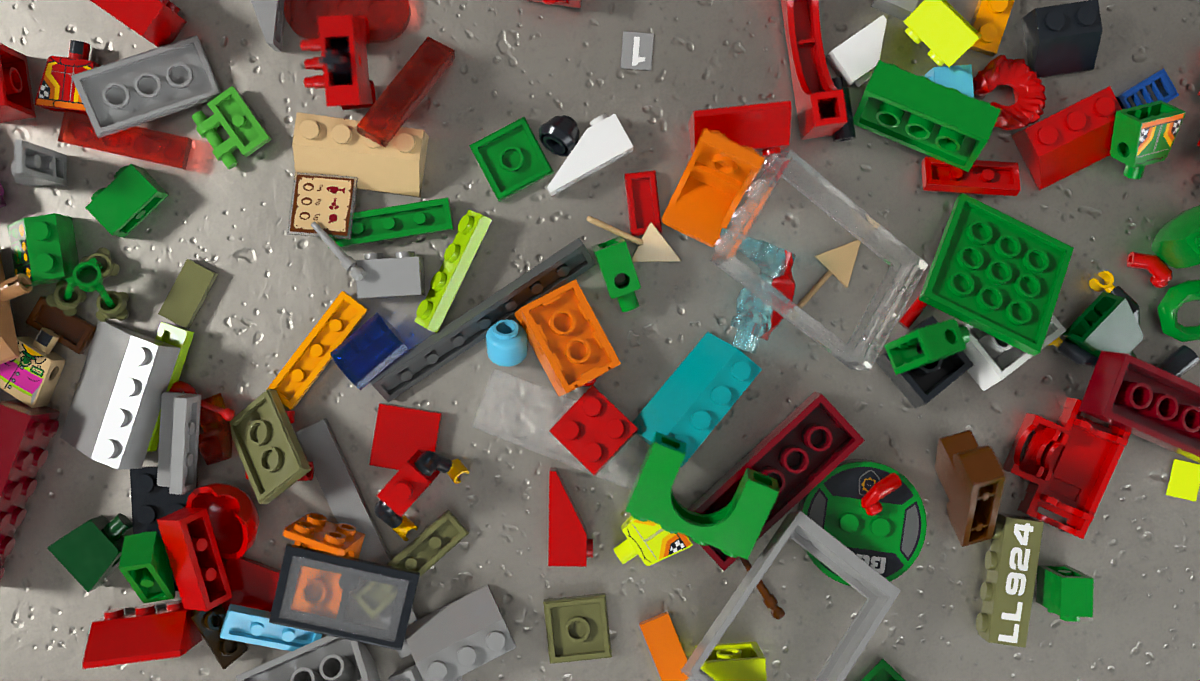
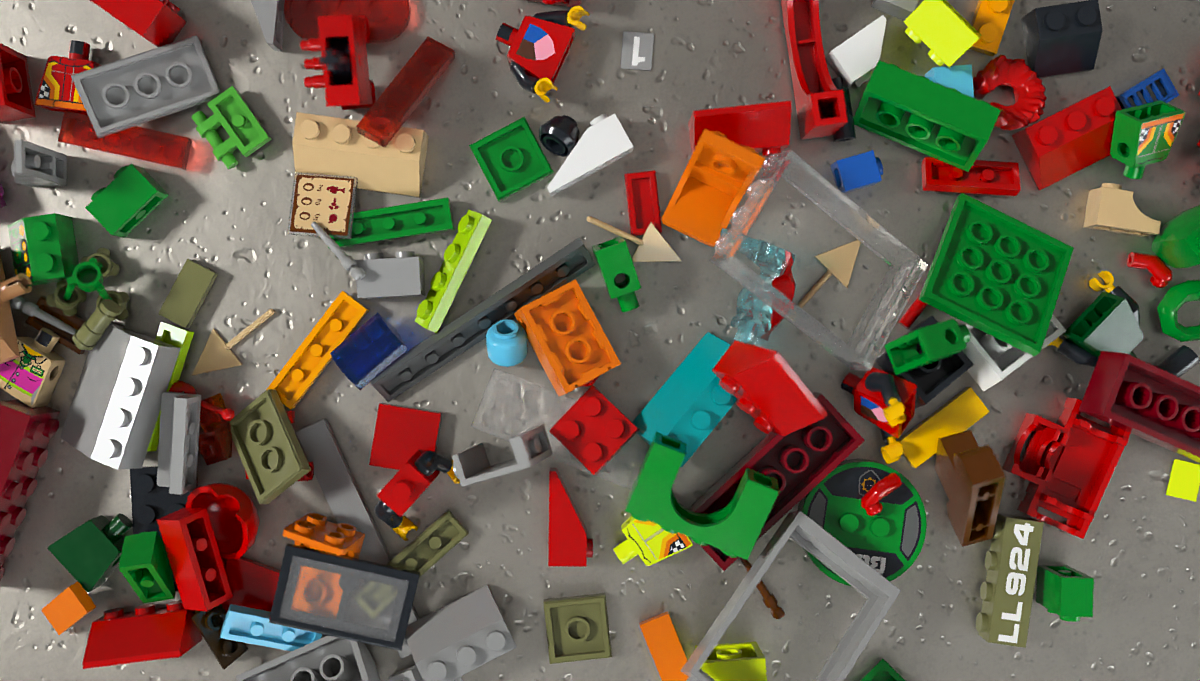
(33, 310): none -> light grey piece
(68, 608): none -> orange tile
(95, 326): none -> olive piece
(218, 354): none -> tan piece
(528, 448): none -> light grey panel
(541, 47): none -> torso
(767, 389): none -> red slope
(857, 172): none -> blue brick
(884, 402): none -> torso
(949, 419): none -> yellow tile
(1115, 211): none -> tan arch

